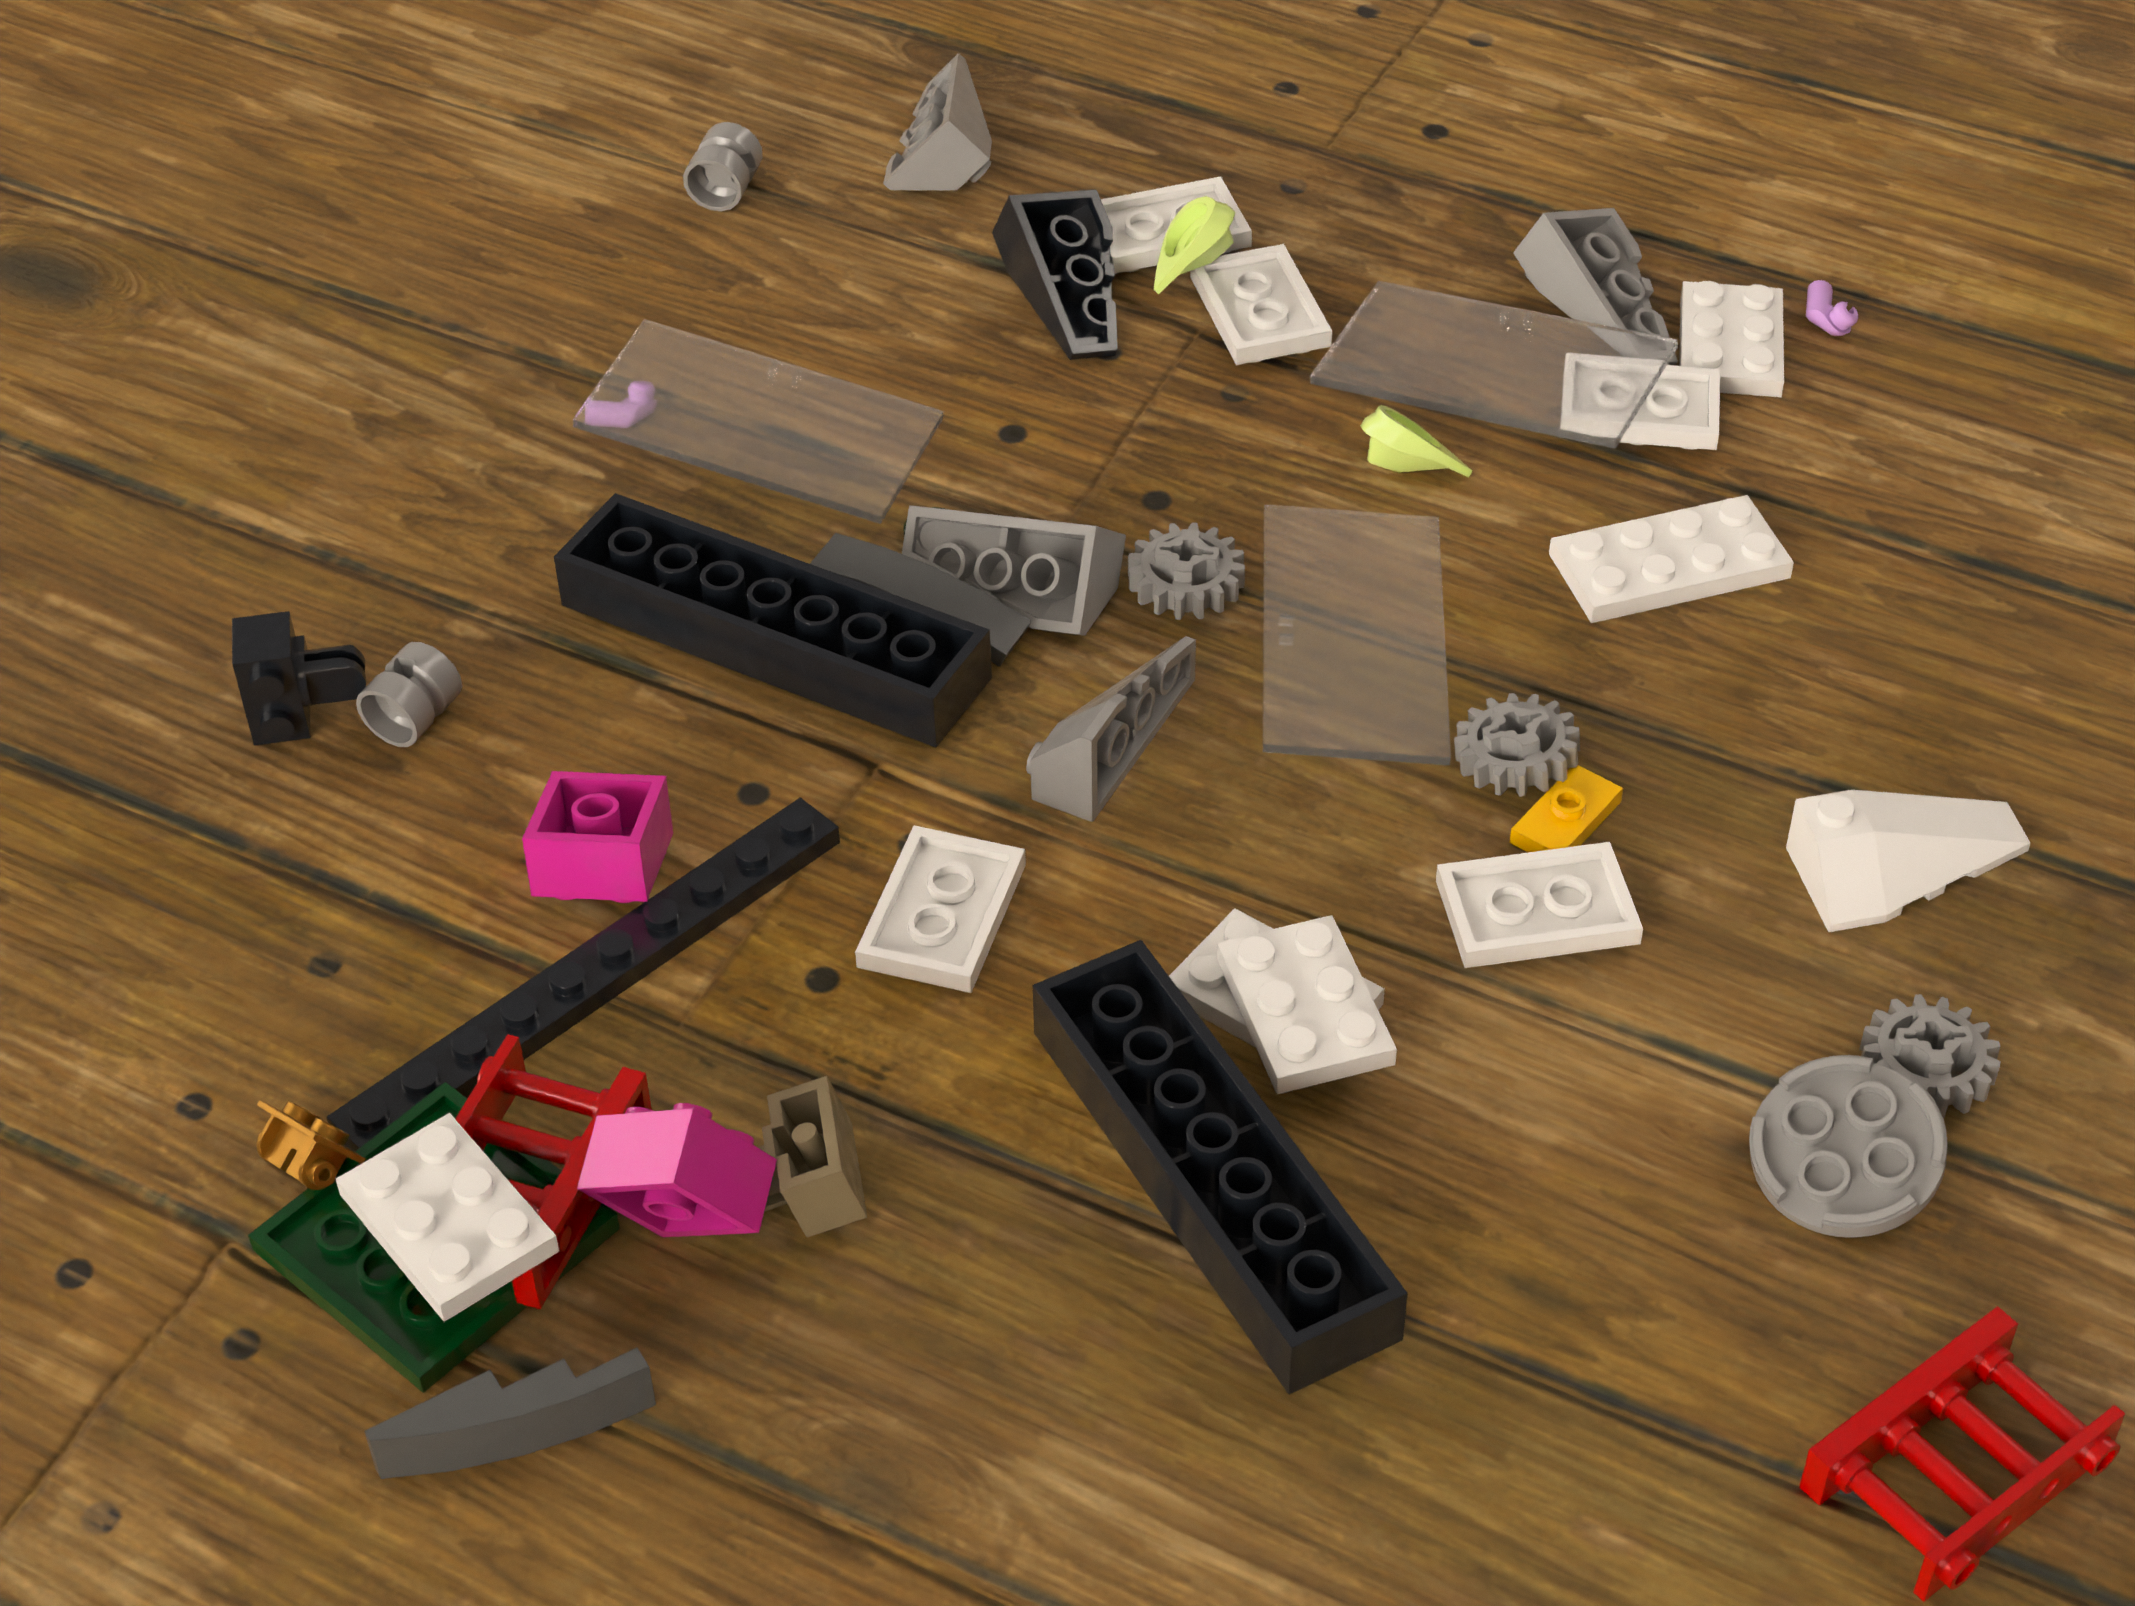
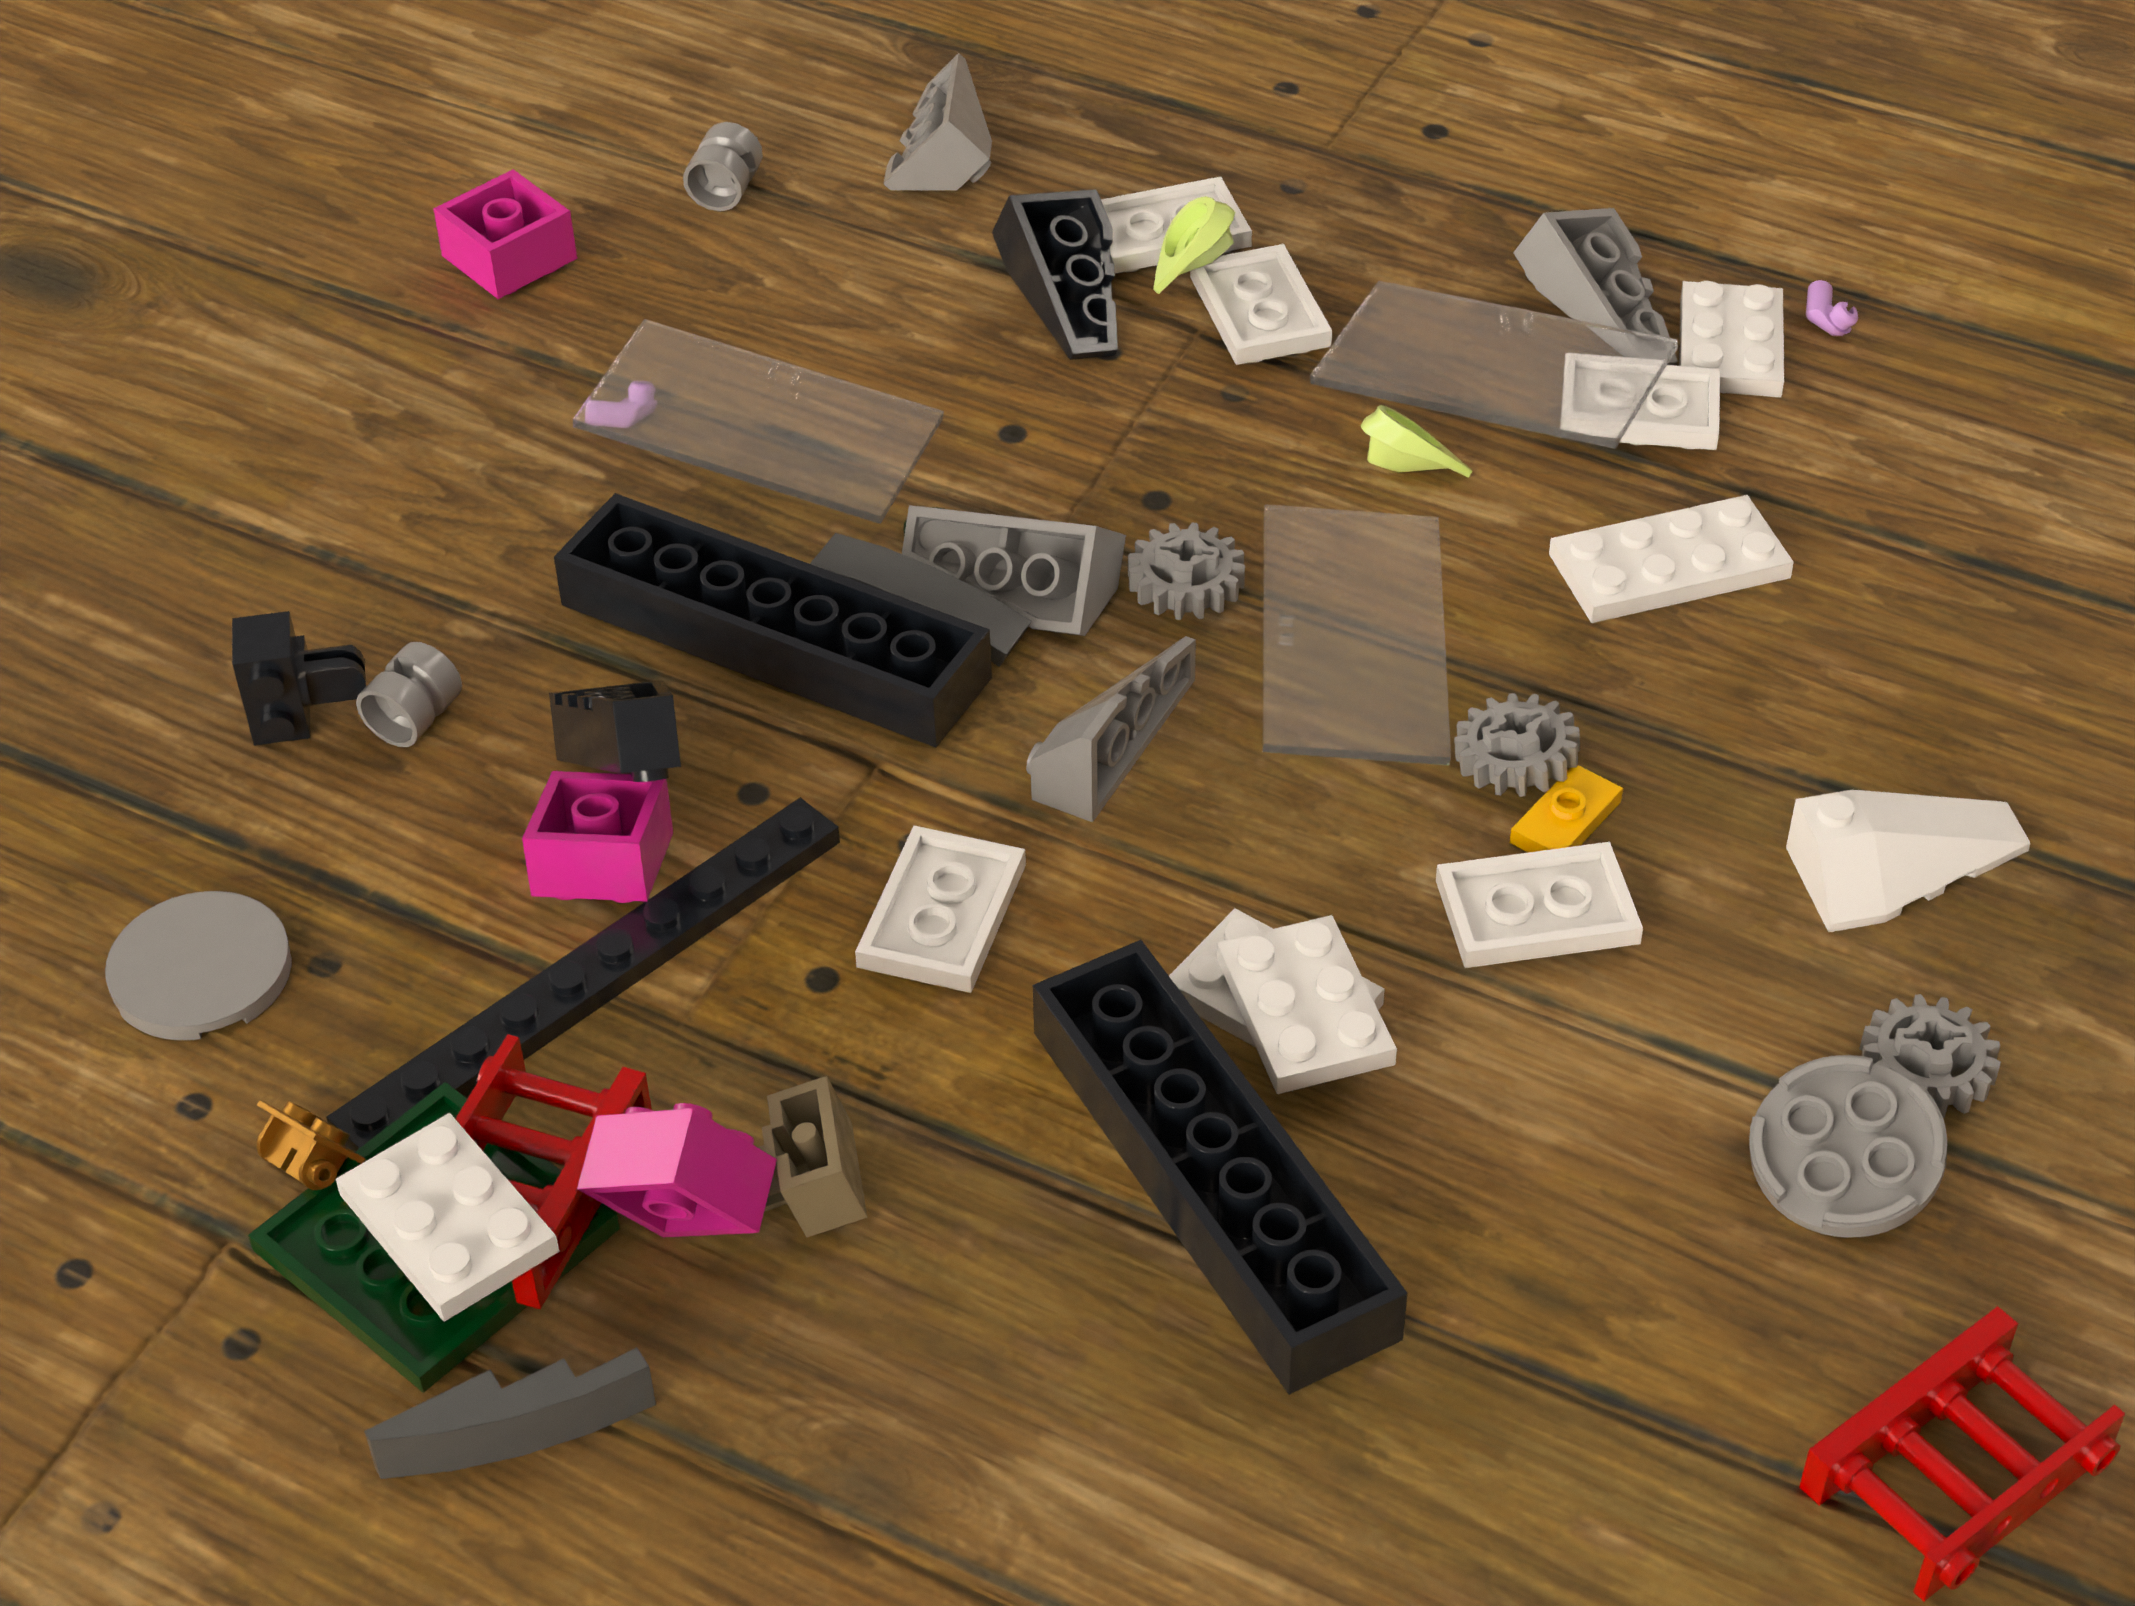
(198, 964): none -> light grey tile
(505, 233): none -> dark pink brick
(618, 729): none -> black wedge

